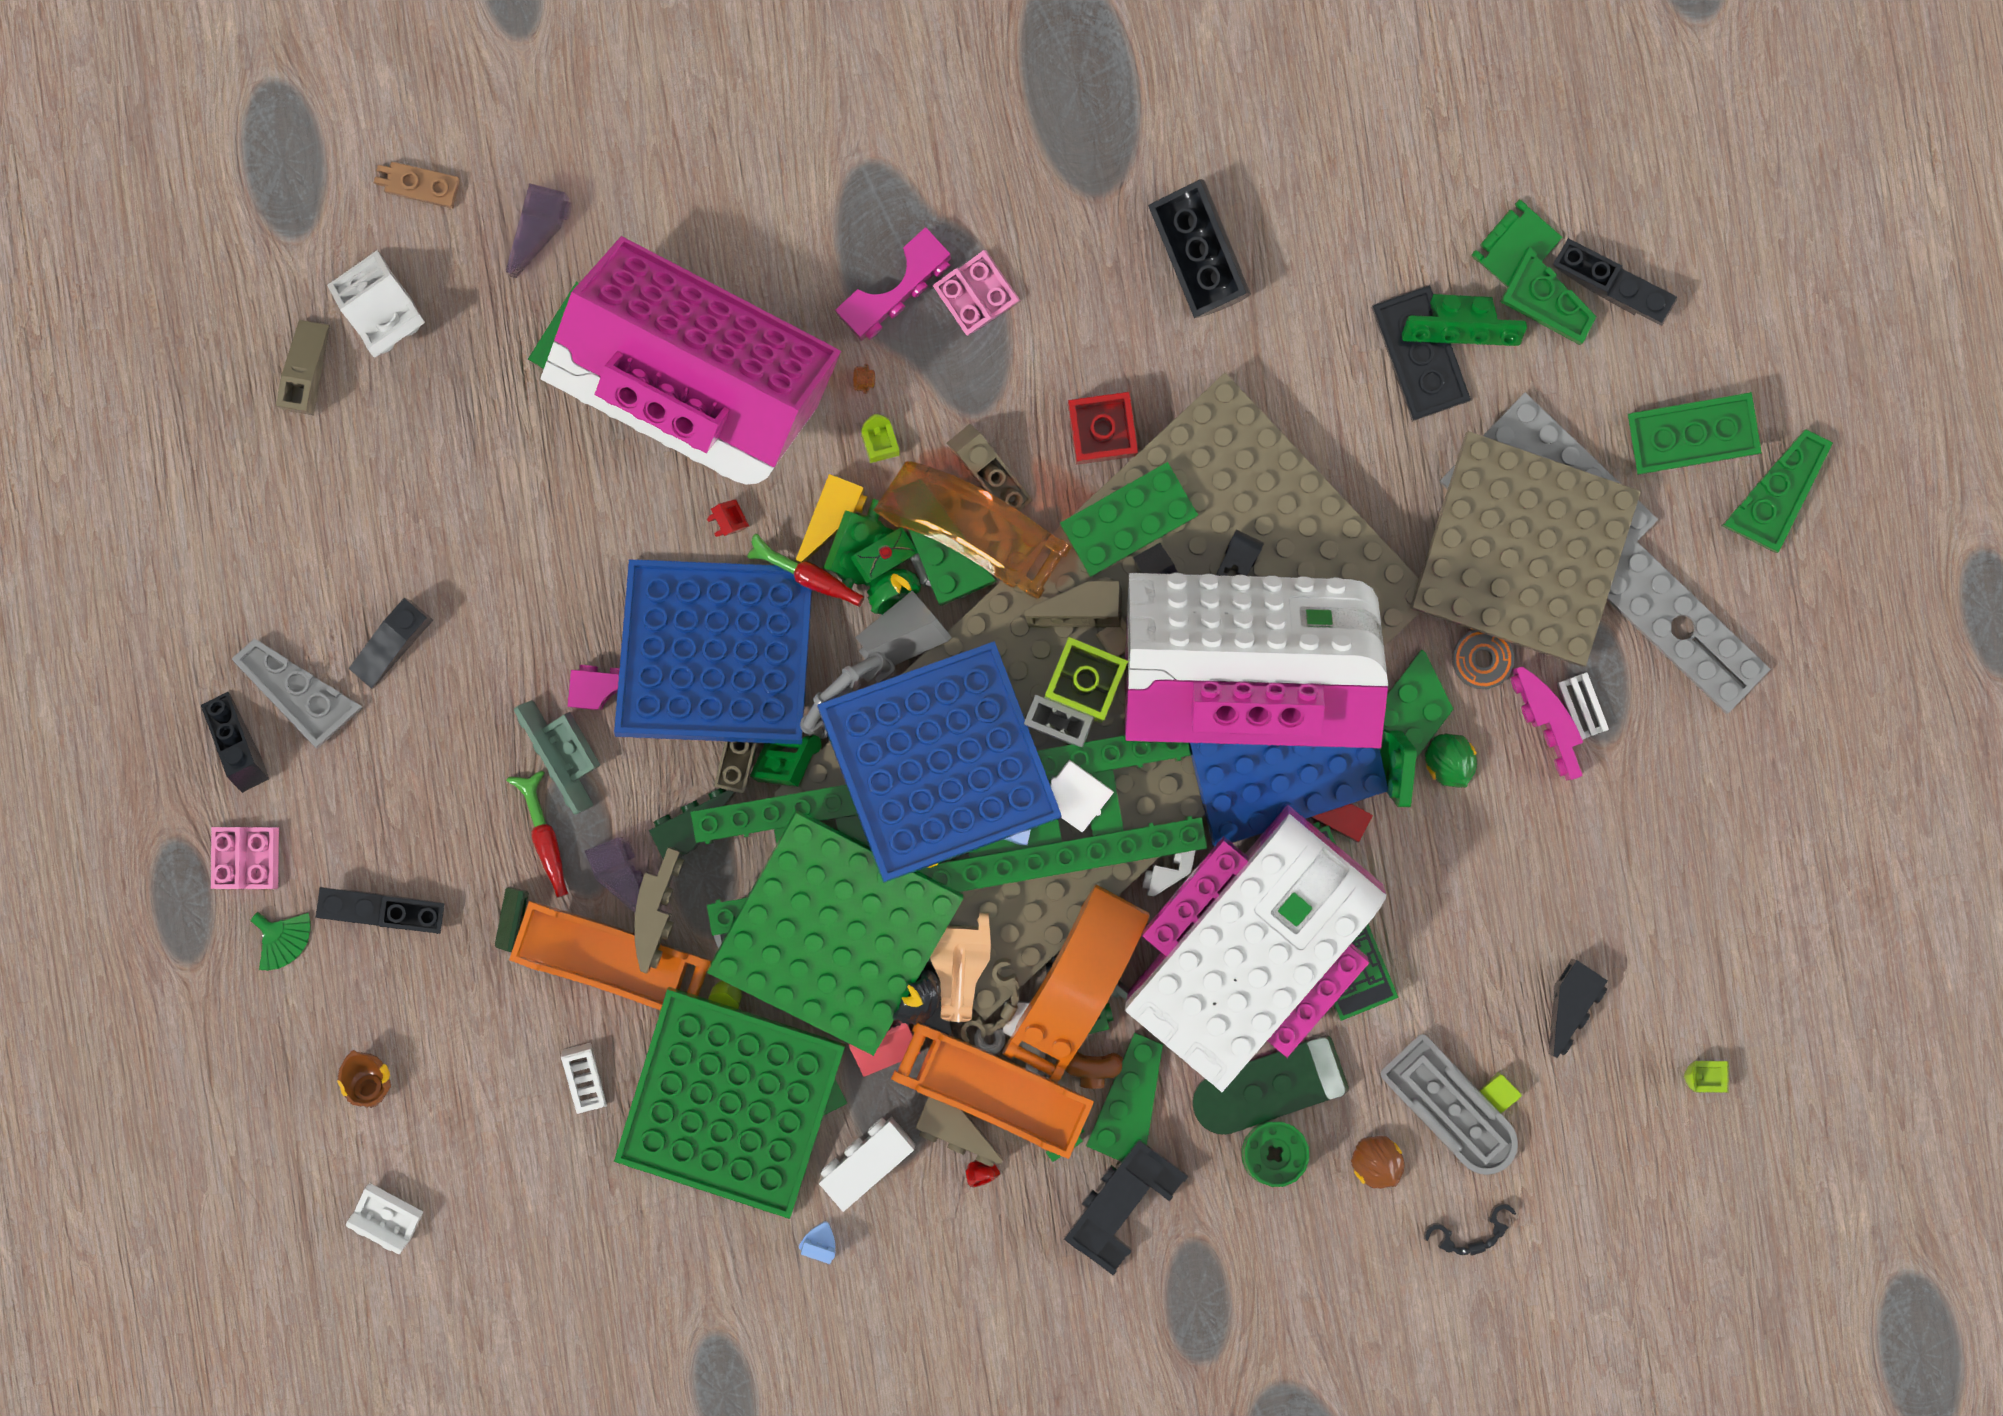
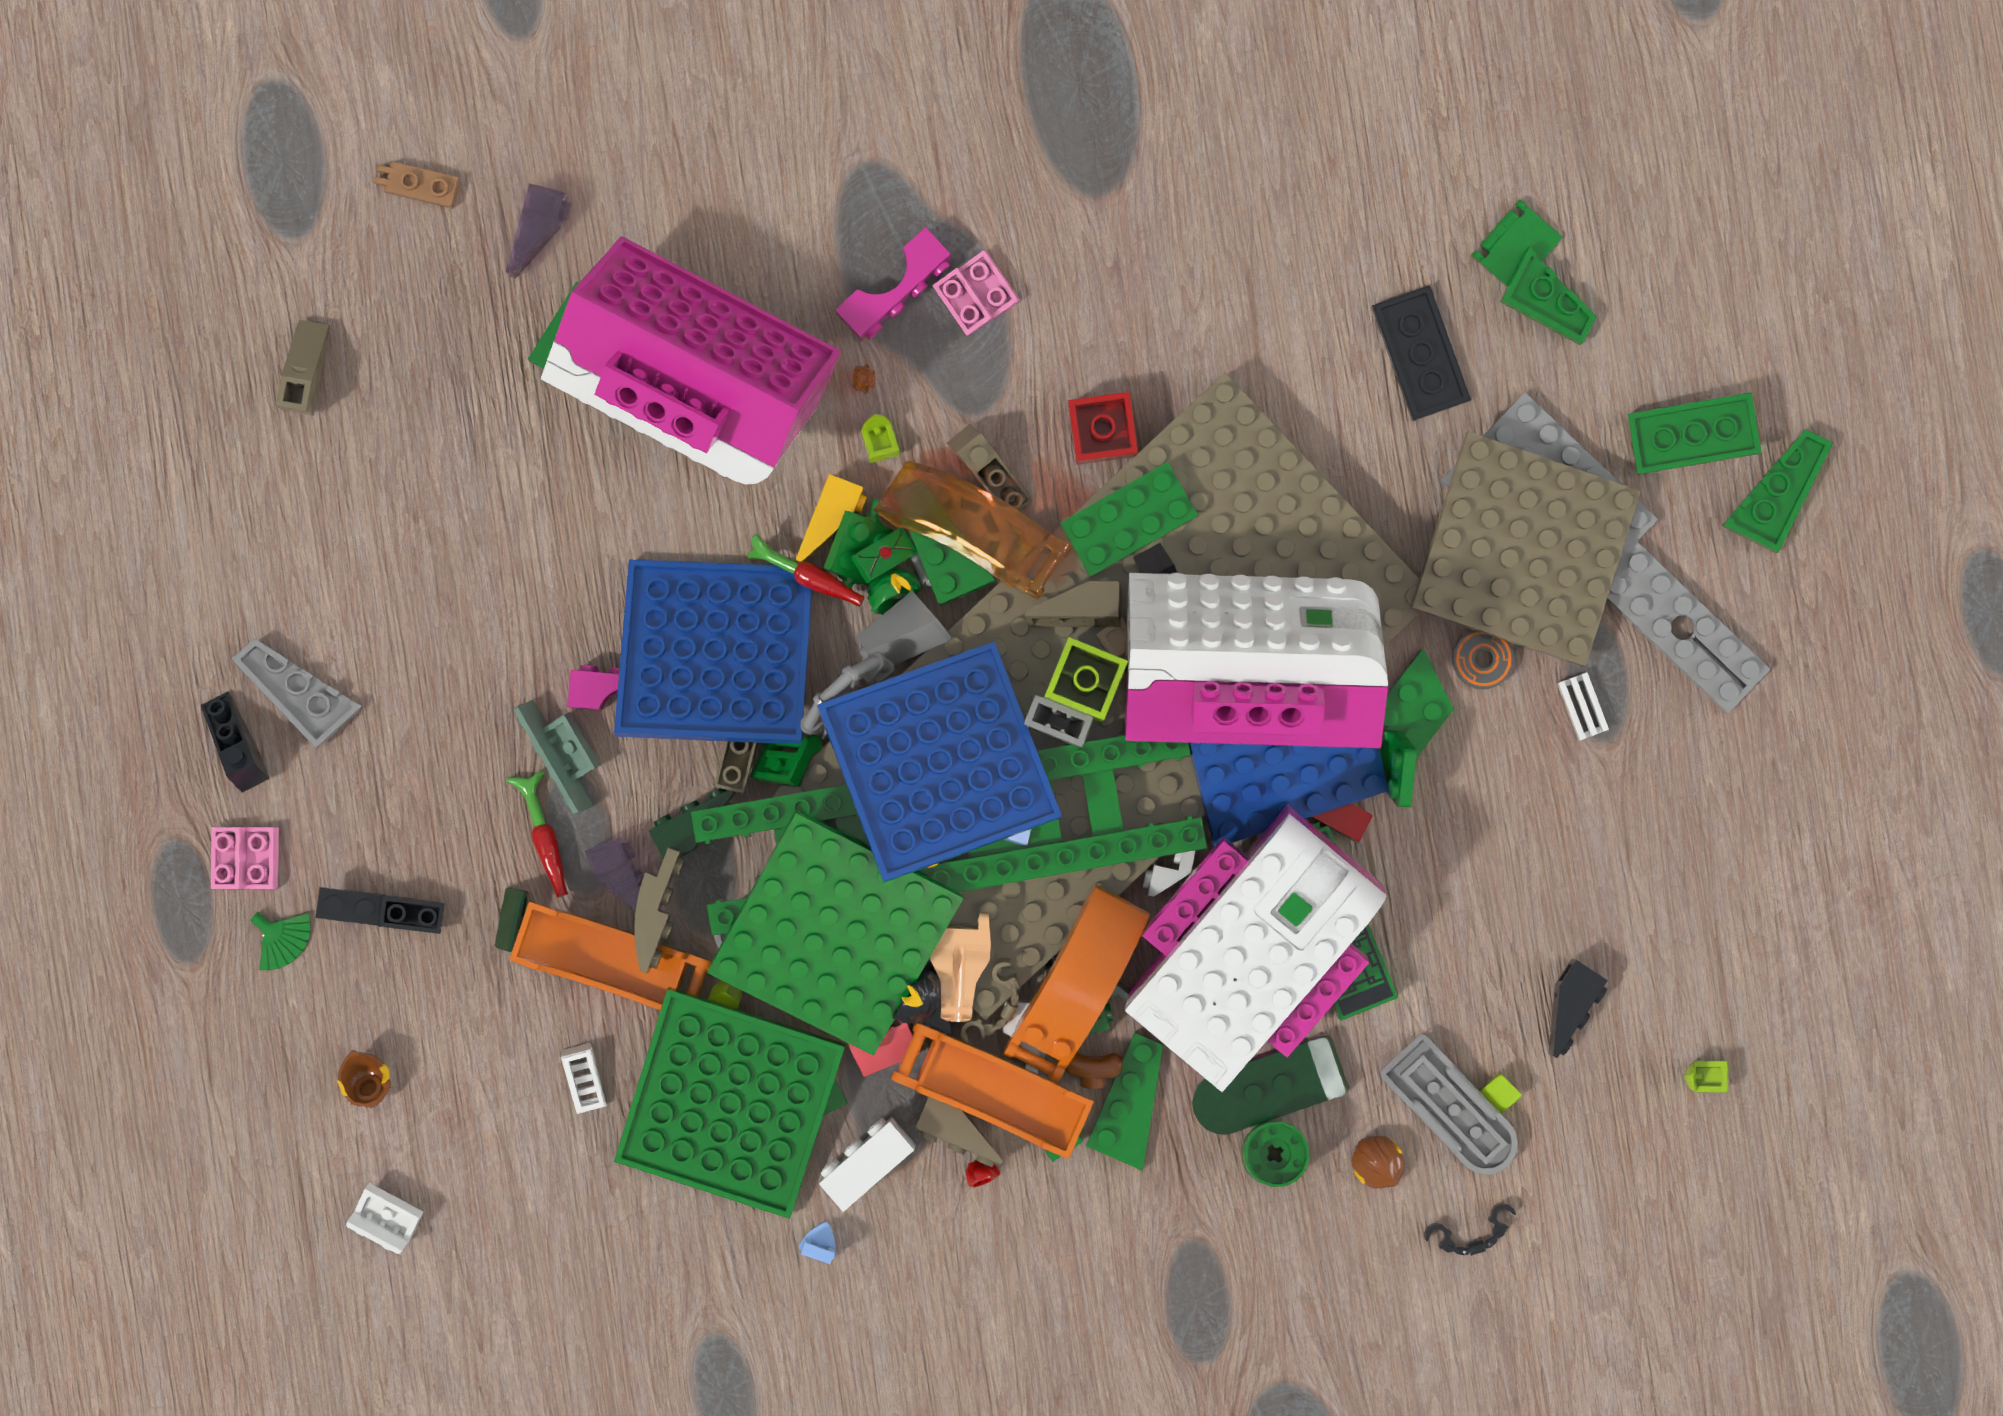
(376, 304): white bracket -> none
(390, 642): black slope -> none
(729, 518): red tile -> none
(993, 1048): white plate -> none
(1079, 795): white piece -> none
(1115, 1201): black bracket -> none
(1199, 249): black brick -> none
(1240, 554): black piece -> none
(1451, 760): green hair -> none
(1464, 322): green bracket -> none
(1545, 708): dark pink slope -> none
(1614, 283): black slope -> none

